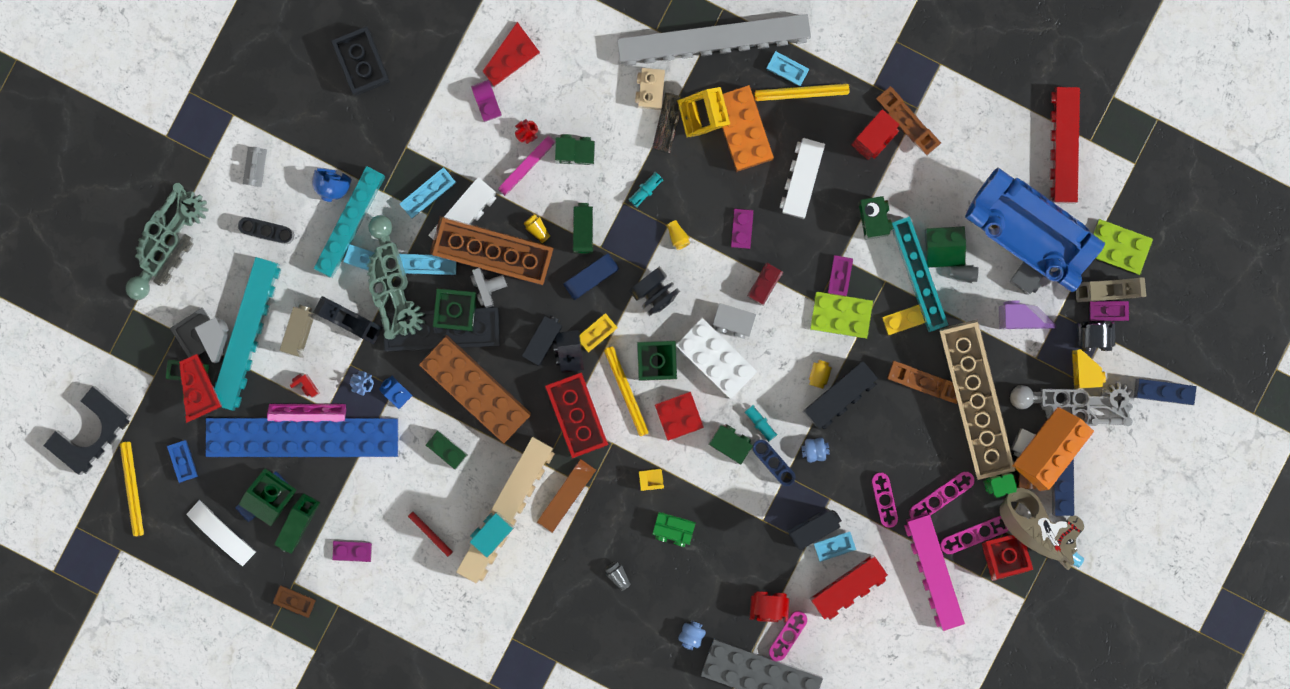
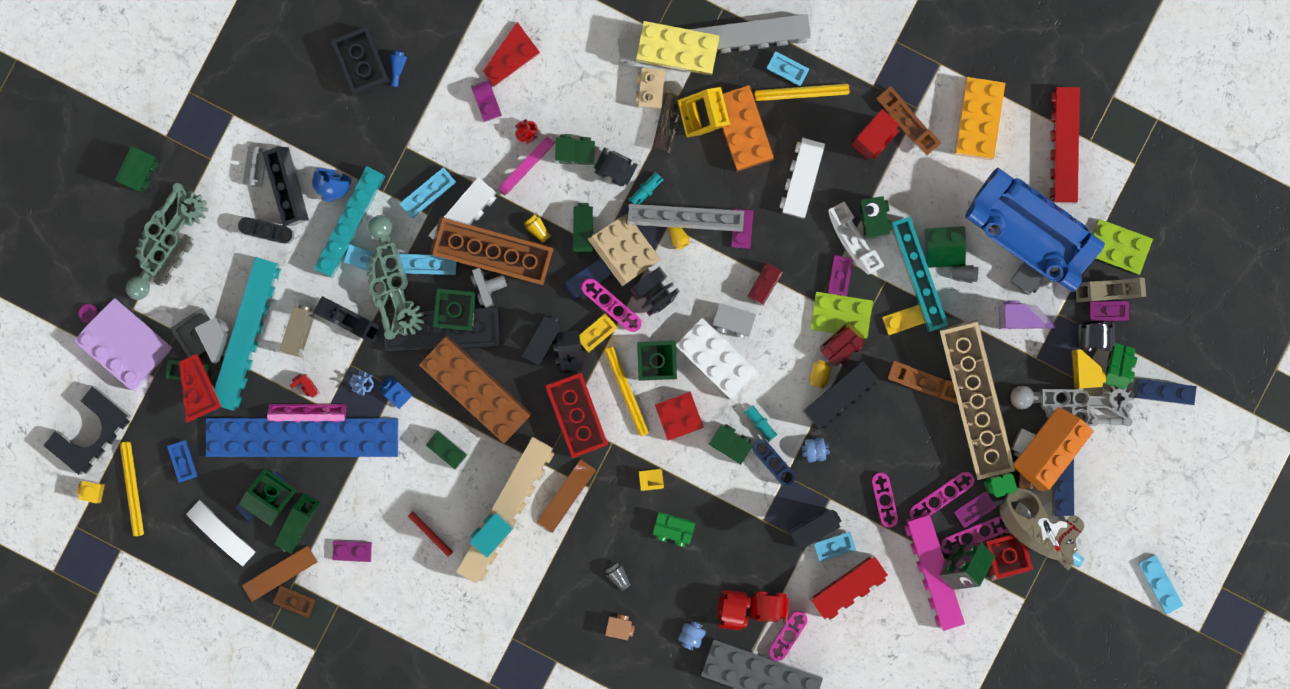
(88, 313): none -> magenta tile
(90, 491): none -> yellow brick
(123, 344): none -> lavender slope
(137, 169): none -> dark green slope
(279, 573): none -> dark orange slope
(285, 186): none -> black brick
(397, 62): none -> blue cone
(611, 304): none -> dark pink beam
(615, 166): none -> black brick
(620, 627): none -> nougat brick
(624, 250): none -> tan plate
(677, 48): none -> light yellow brick
(685, 217): none -> light grey plate
(733, 610): none -> red brick
(842, 344): none -> dark red brick
(852, 240): none -> white slope
(967, 565): none -> dark green brick
(974, 509): none -> magenta plate
(979, 118): none -> light orange brick
(1120, 366): none -> green brick
(1160, 584): none -> medium azure plate

